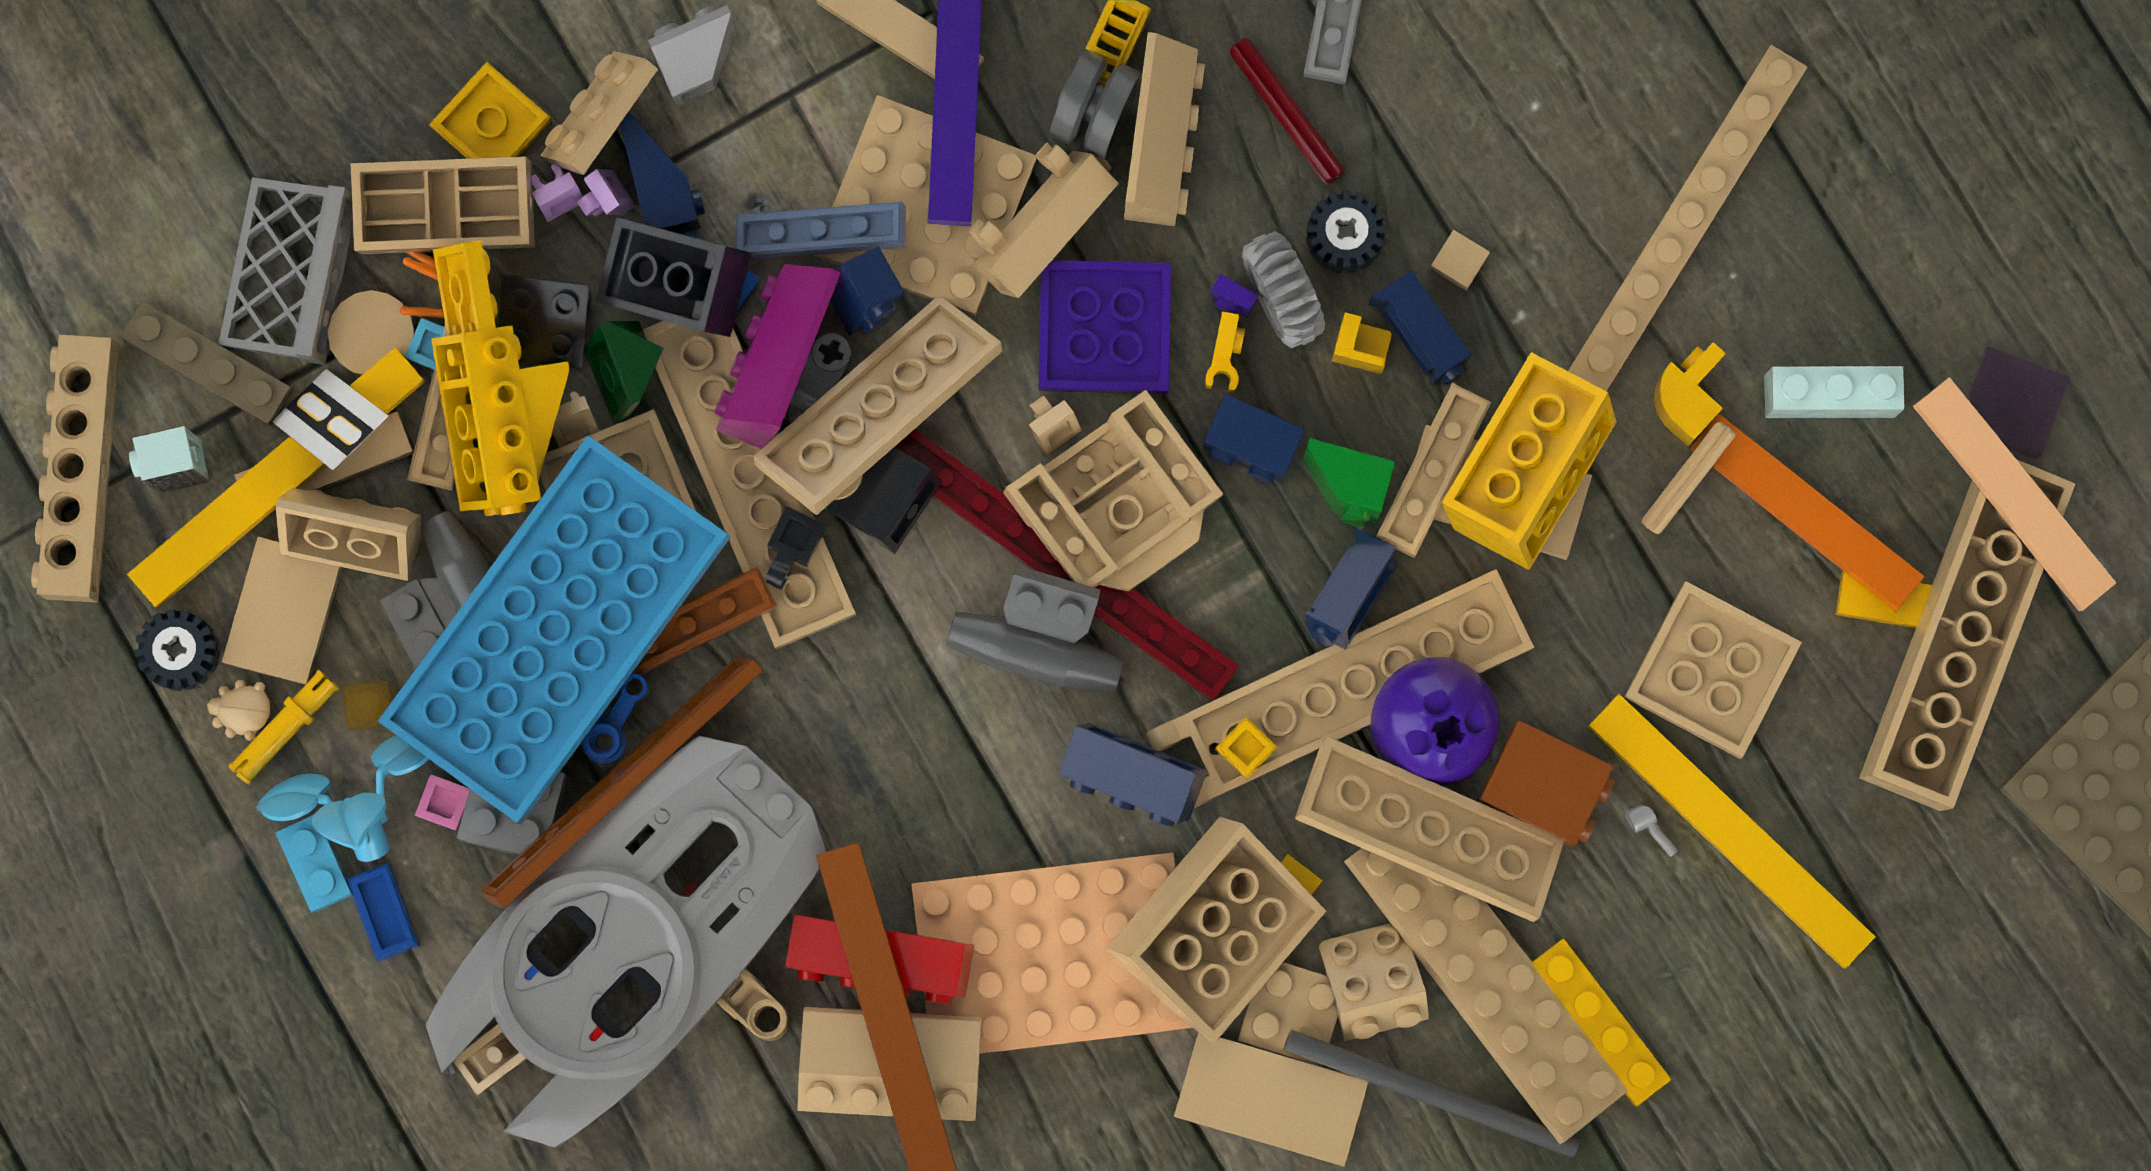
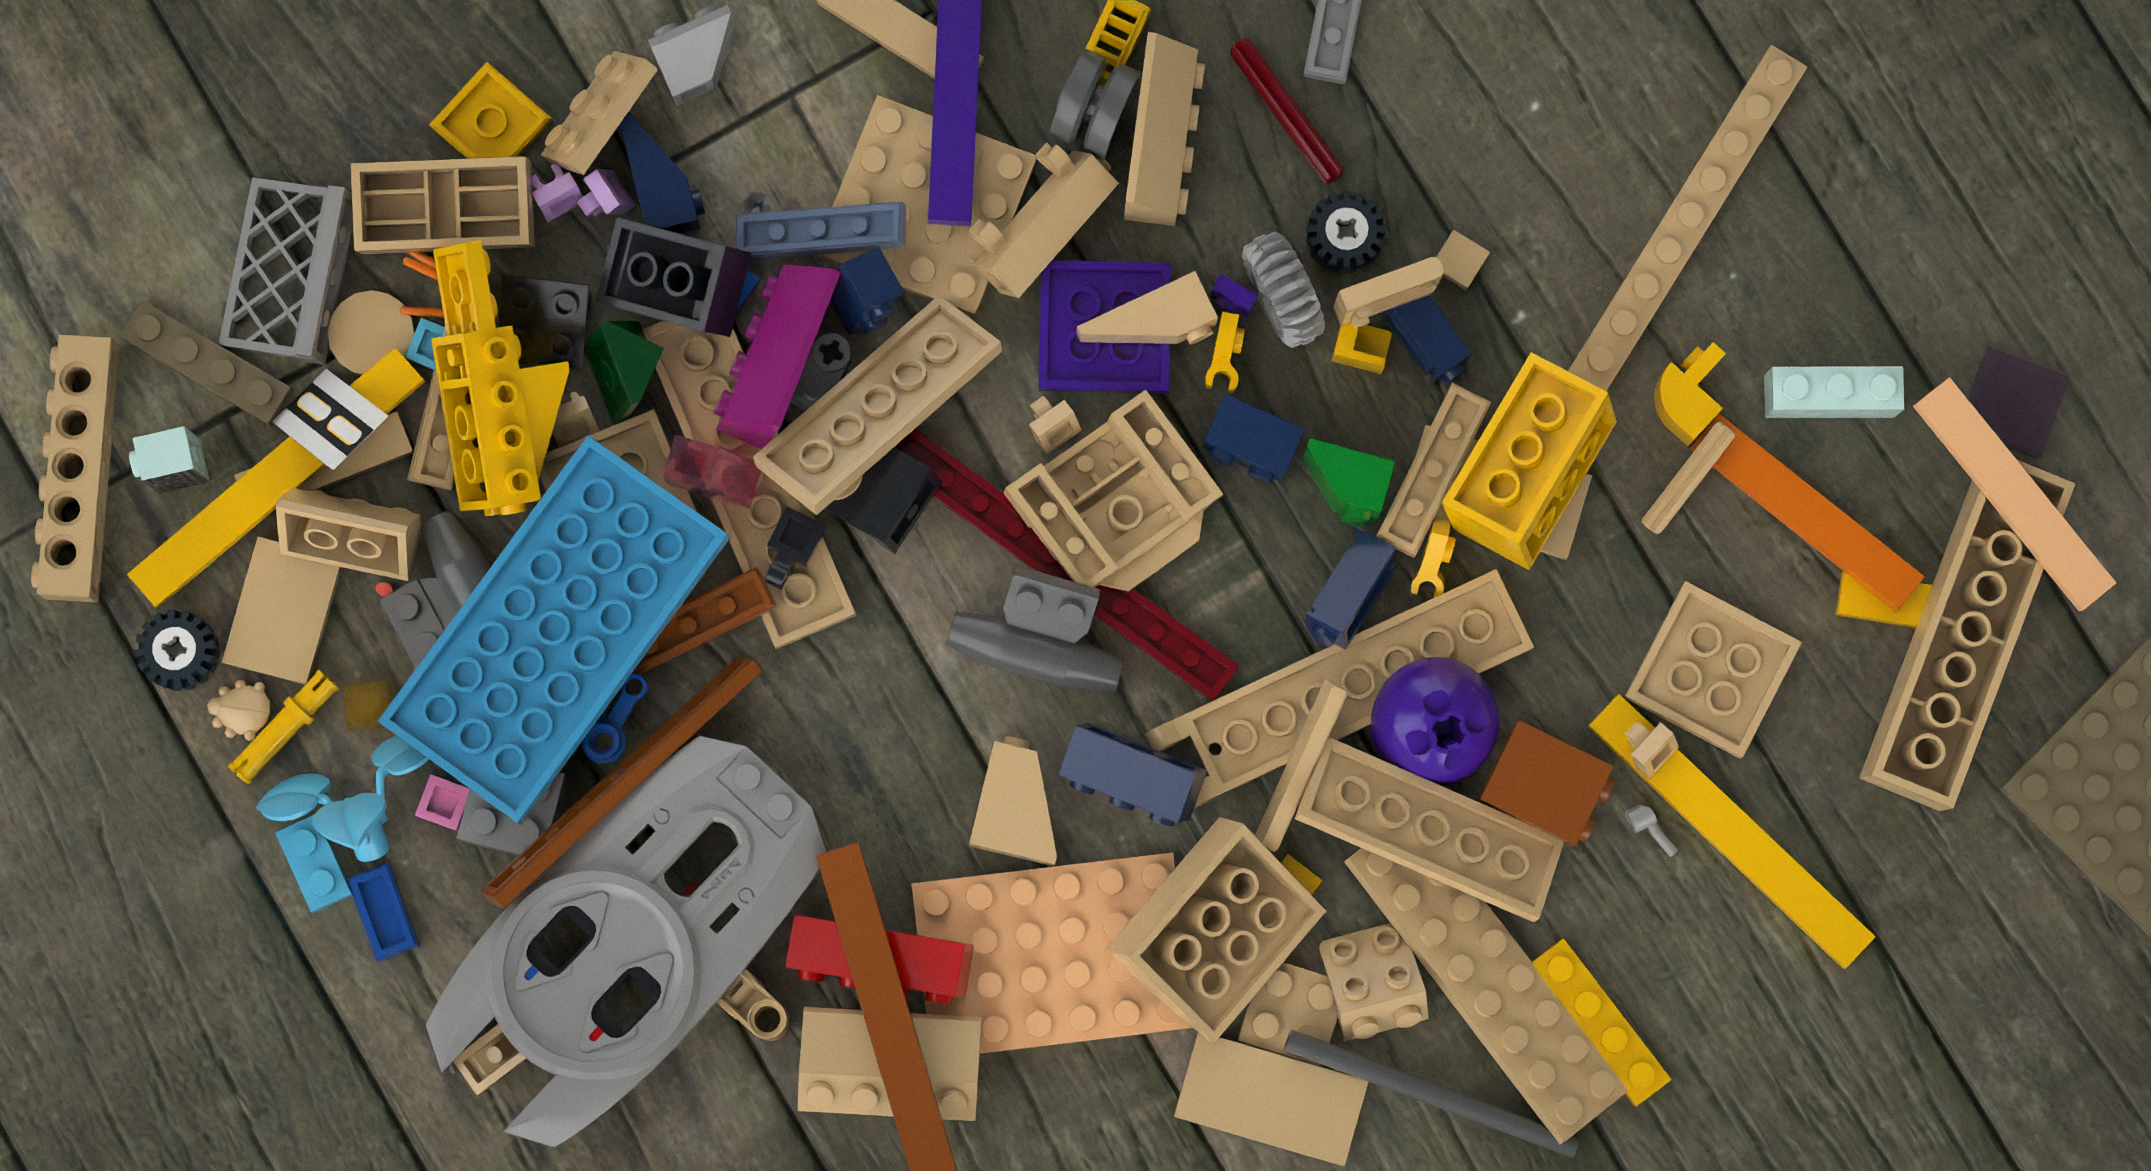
(384, 588): none -> coral piece
(711, 472): none -> clear pink slope
(1014, 806): none -> tan slope
(1160, 317): none -> tan slope
(1246, 748): yellow tile -> none
(1301, 764): none -> tan tile
(1387, 291): none -> tan container
(1437, 549): none -> yellow plate
(1651, 748): none -> tan tile

